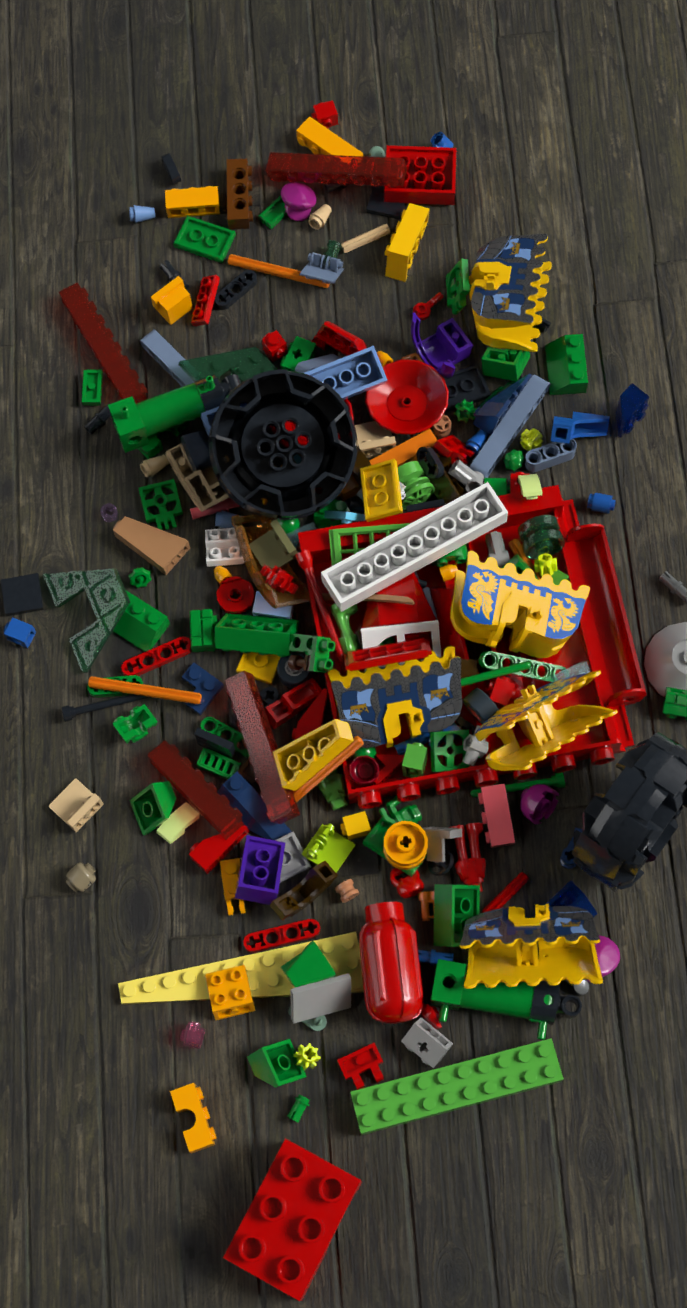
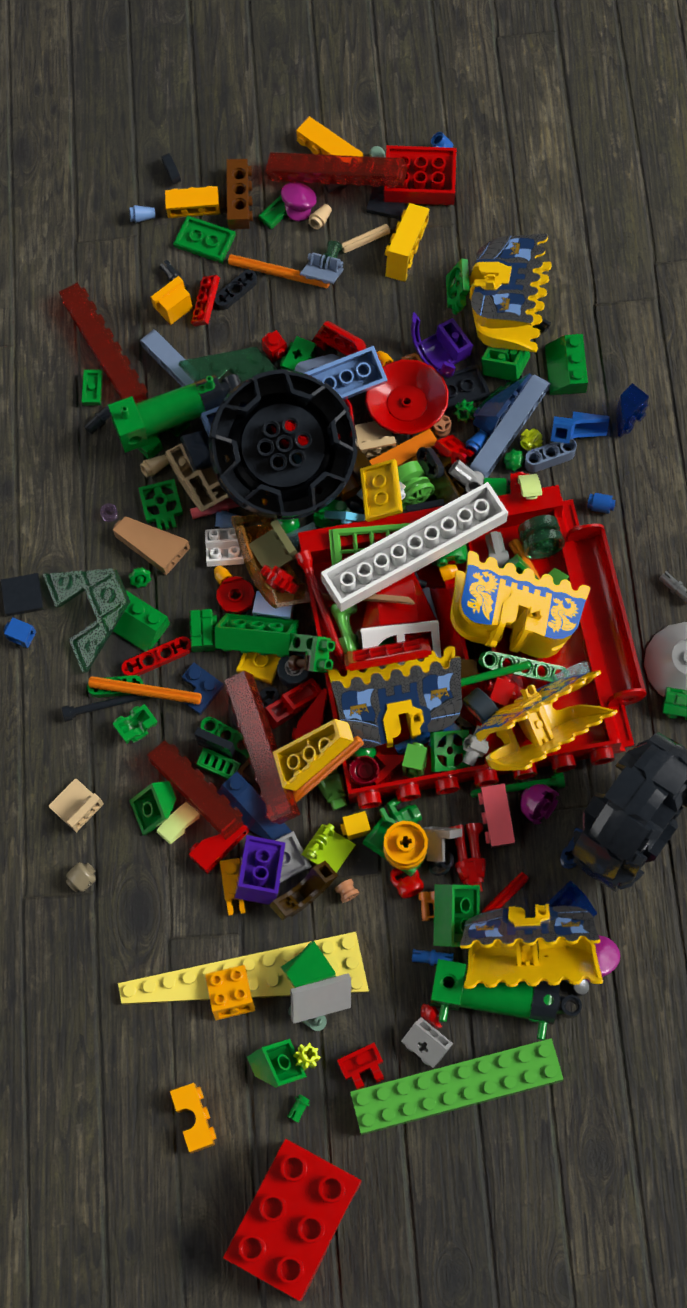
(192, 1035): clear pink plate -> none
(282, 938): red beam -> none
(325, 114): red brick -> none
(390, 964): red piece -> none
(423, 309): red plate -> none
(545, 564): neon yellow gear -> none

